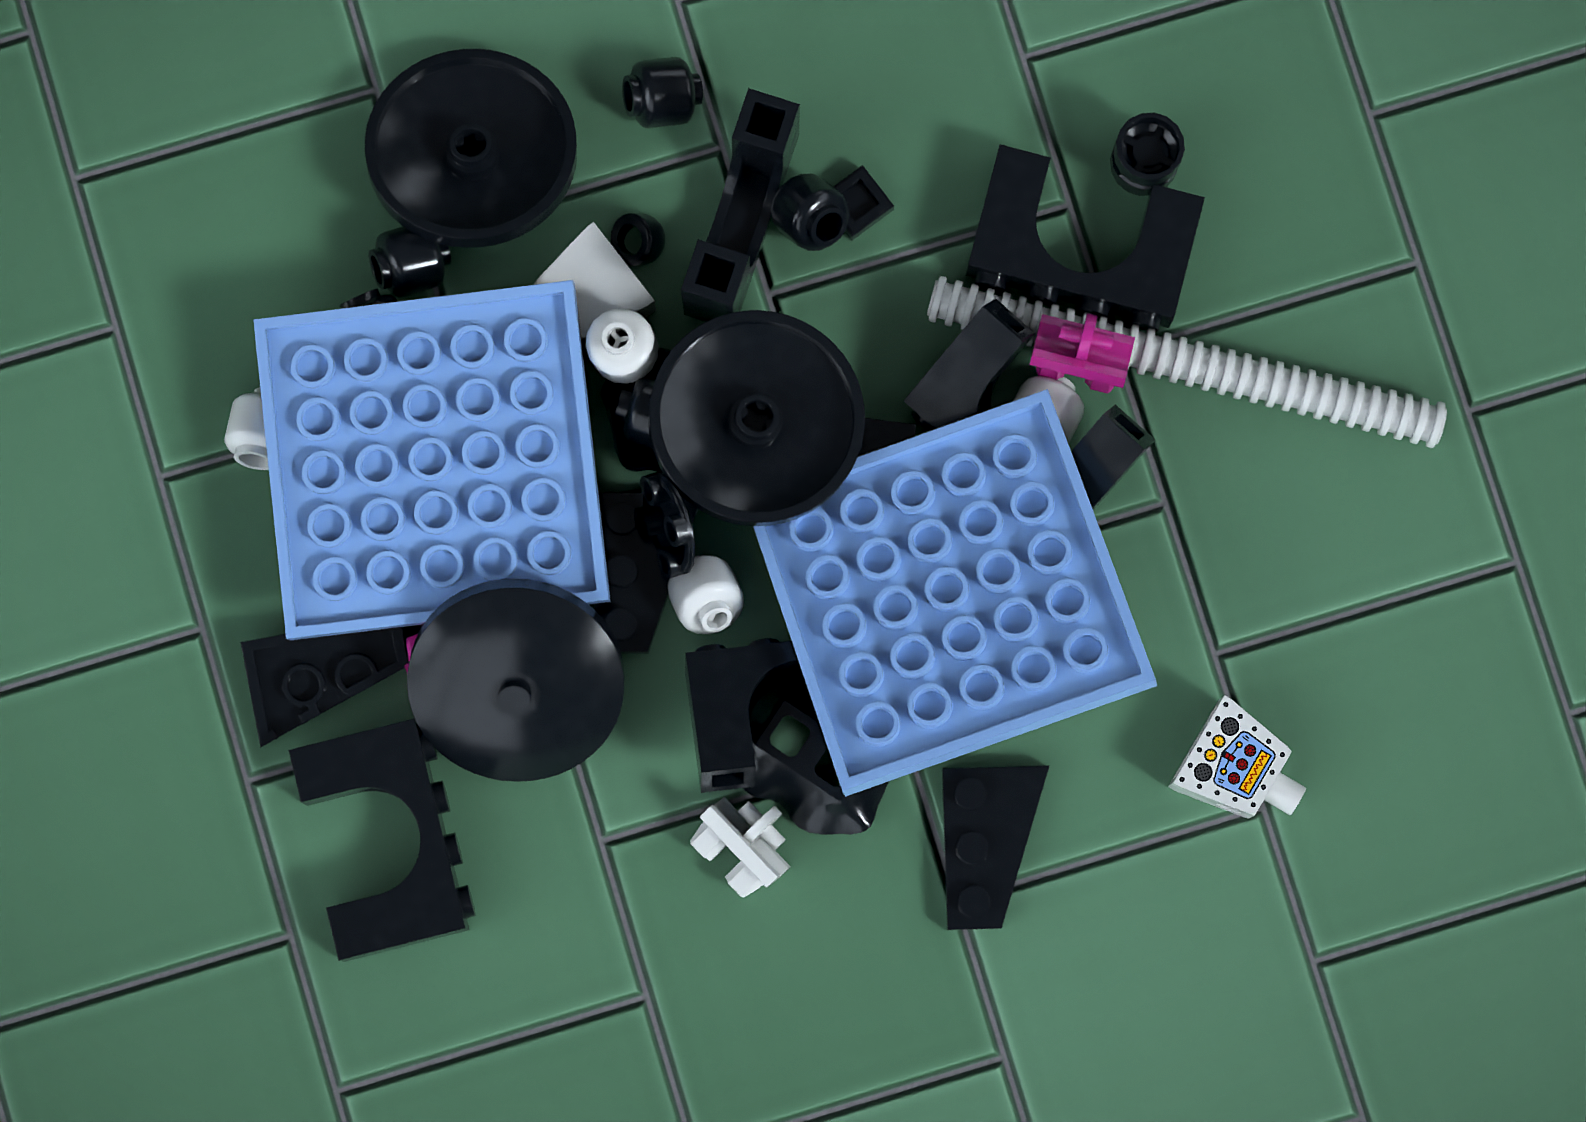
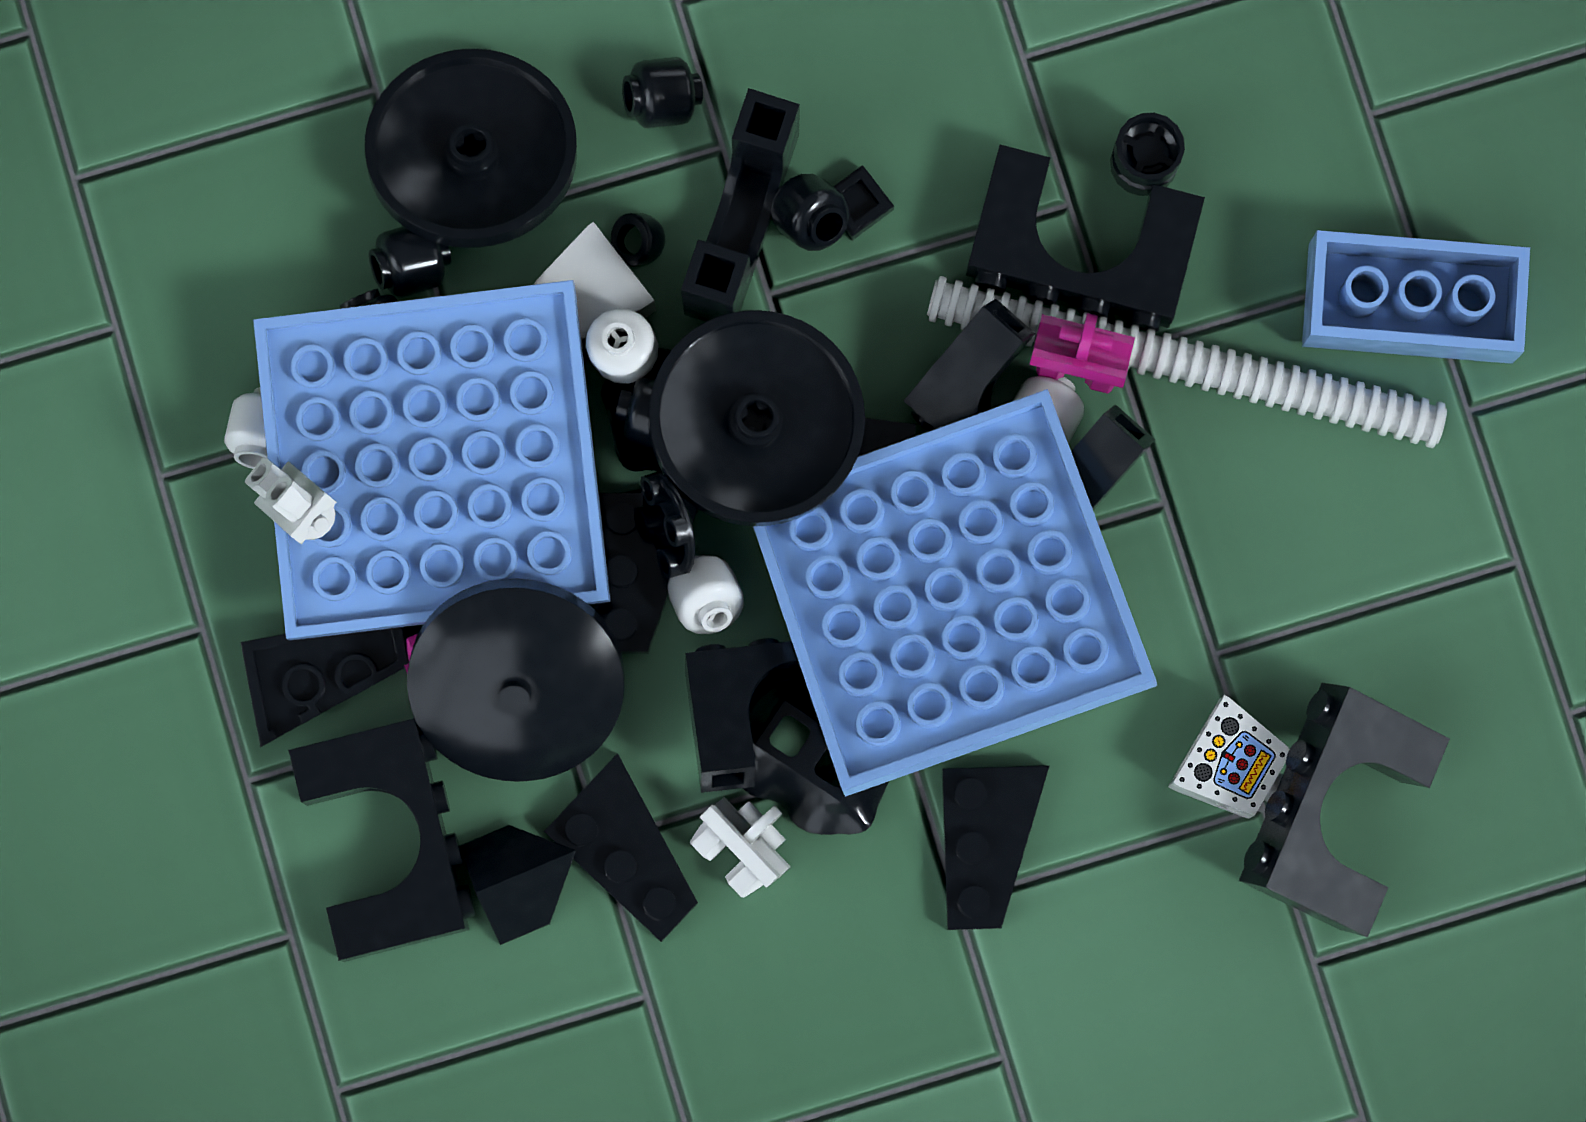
(292, 500): none -> white hips
(517, 879): none -> black slope
(625, 850): none -> black wing
(1290, 852): none -> black arch
(1416, 297): none -> light blue brick

